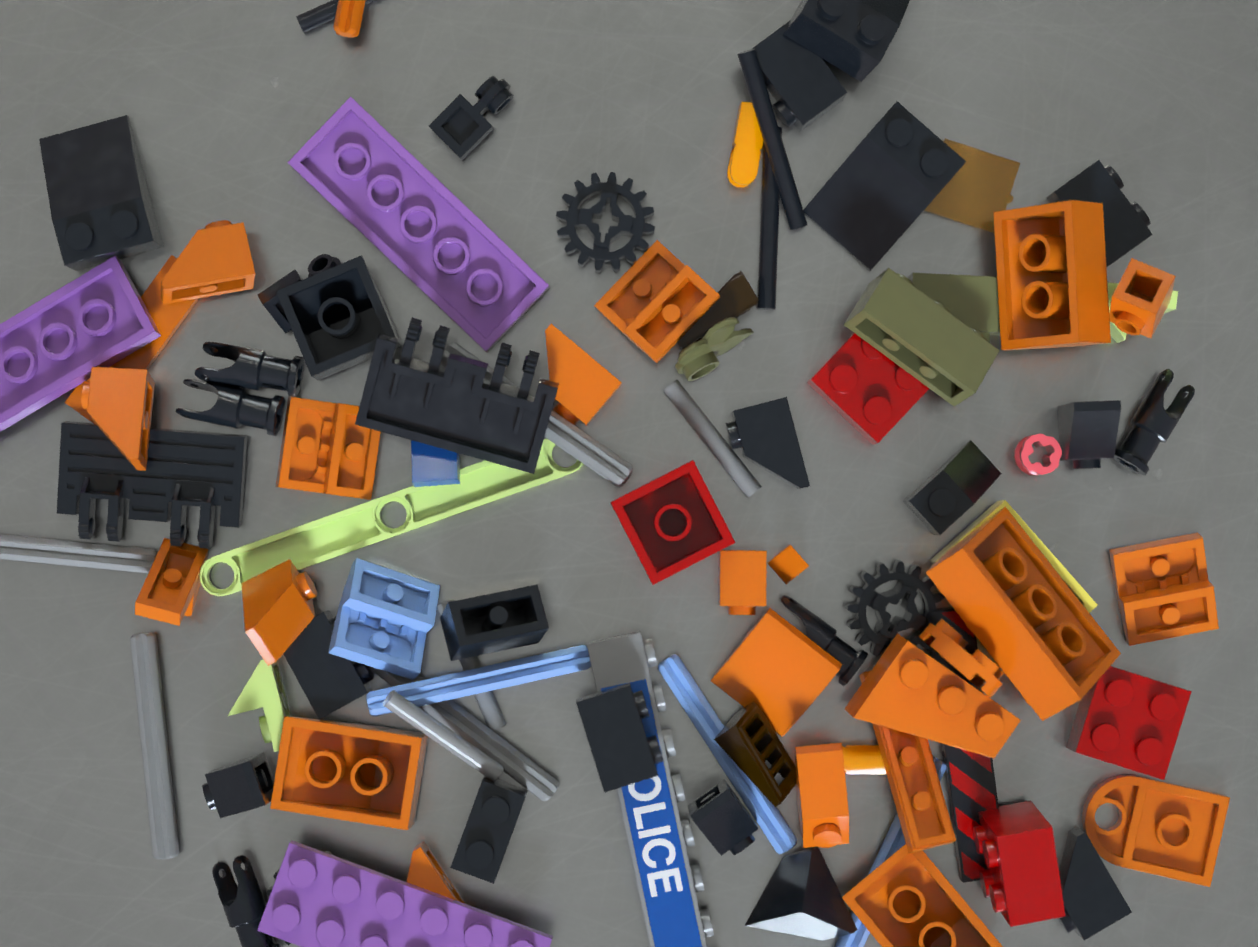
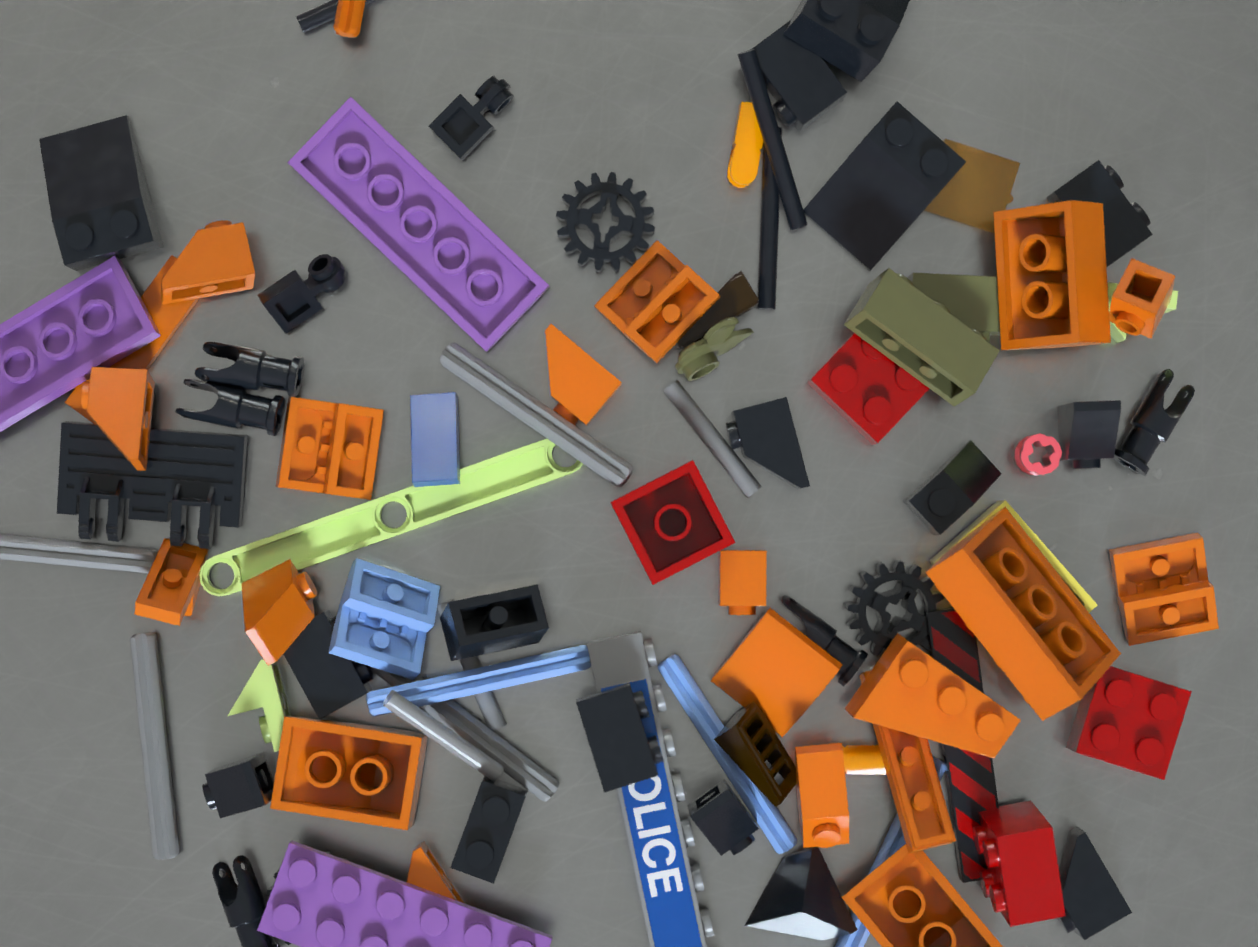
(336, 317): black slope -> none
(456, 406): black hinge -> none
(788, 564): orange piece -> none
(951, 647): orange plate -> none
(1158, 827): orange tile -> none

